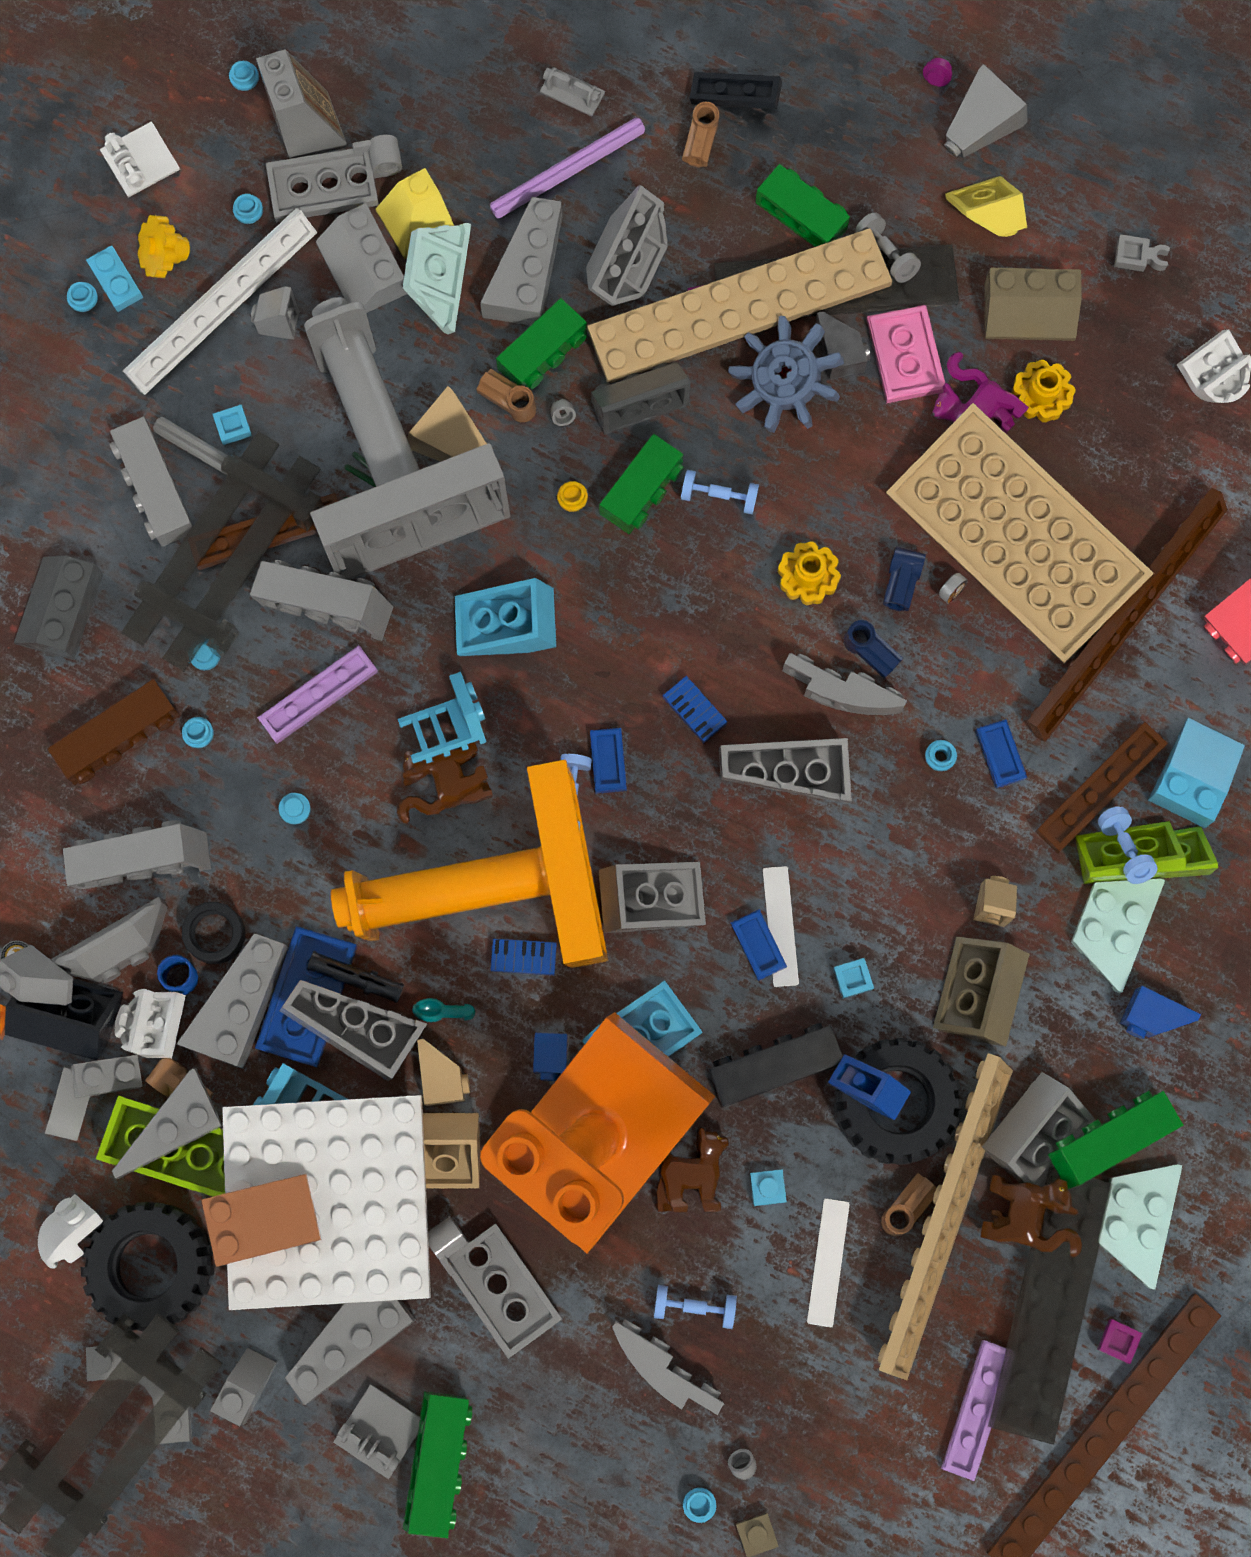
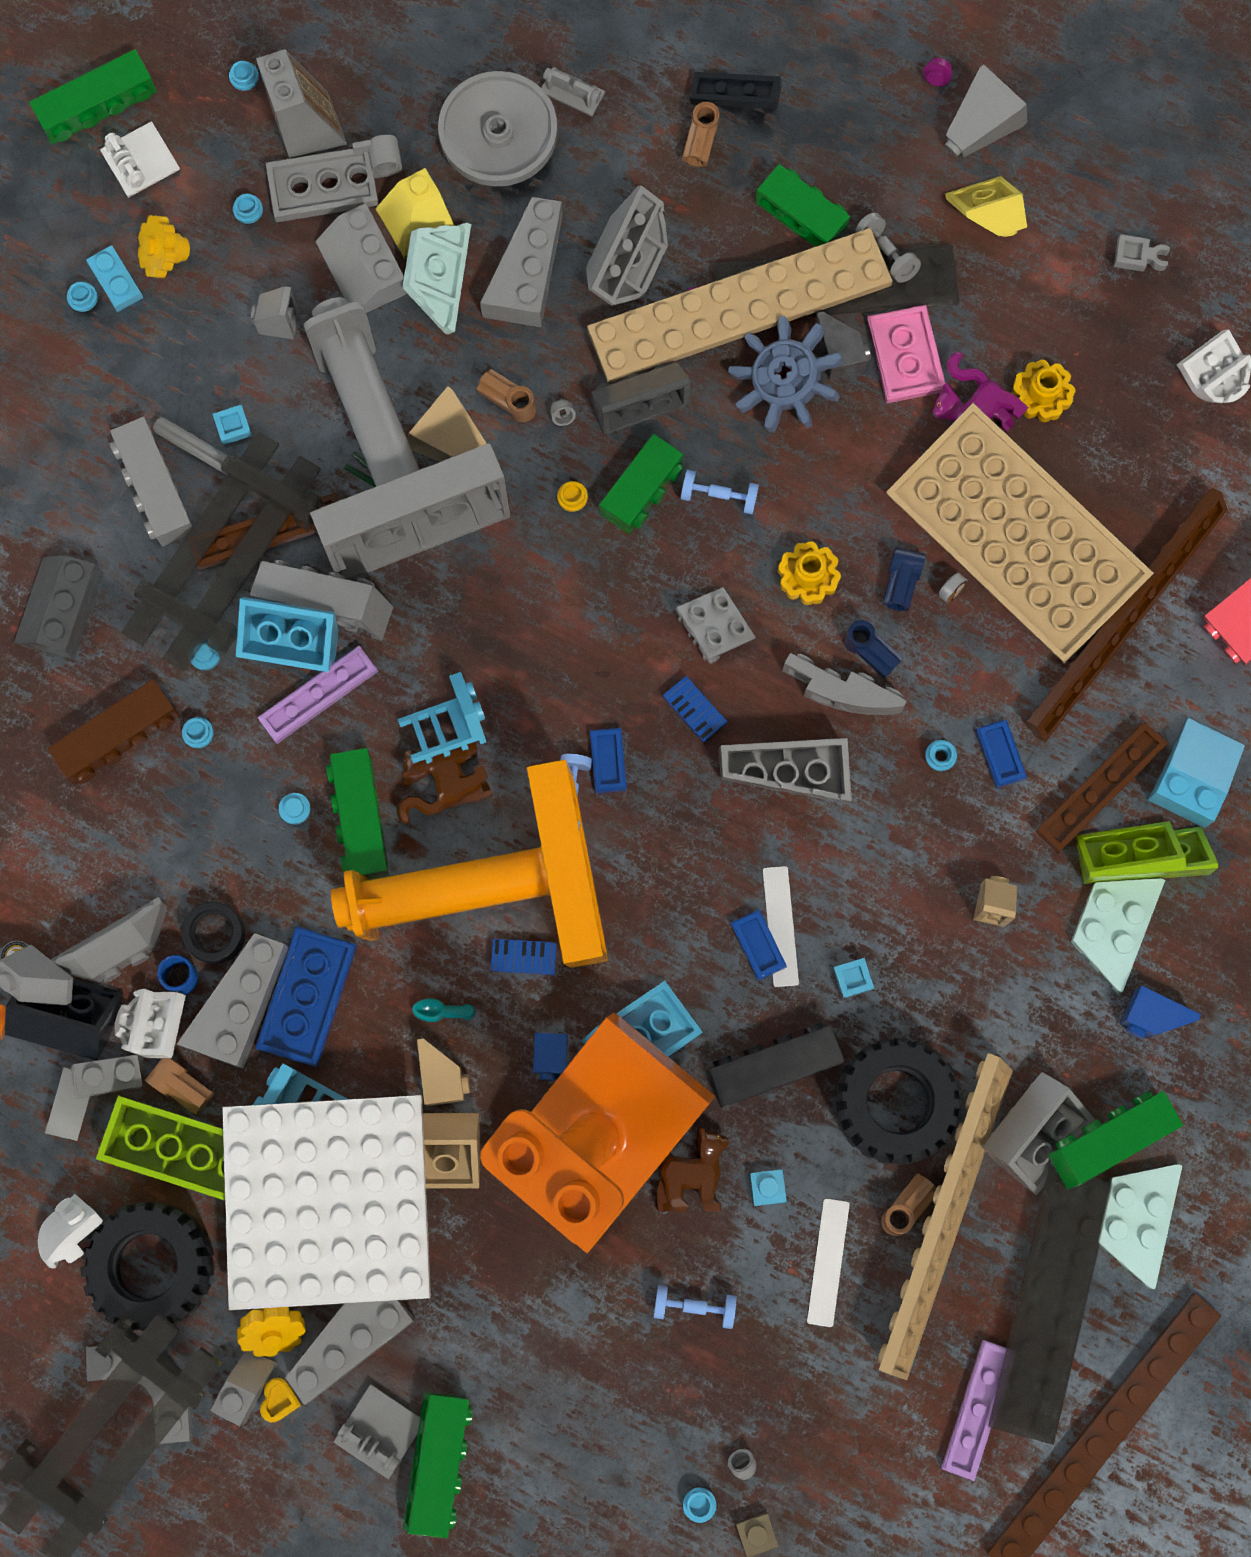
(93, 97): none -> green brick
(136, 855): light grey wedge -> none
(179, 1121): light grey wing -> none
(220, 301): white tile -> none
(261, 1220): nougat slope -> none
(270, 1331): none -> yellow plant
(279, 1400): none -> yellow tile
(286, 634): none -> medium azure slope
(356, 977): black pin -> none
(359, 813): none -> green brick
(362, 1031): light grey wedge -> none
(453, 1252): light grey hinge -> none
(497, 128): none -> light grey dish
(506, 619): medium azure slope -> none
(542, 345): green brick -> none
(567, 167): lavender axle -> none
(651, 896): light grey slope -> none
(651, 1362): light grey slope -> none
(714, 624): none -> light grey hinge
(870, 1086): blue slope -> none
(981, 990): dark tan slope -> none
(1027, 1215): reddish brown animal -> none
(1032, 304): dark tan slope -> none
(1119, 1341): magenta plate -> none
(1138, 868): light blue wheel -> none

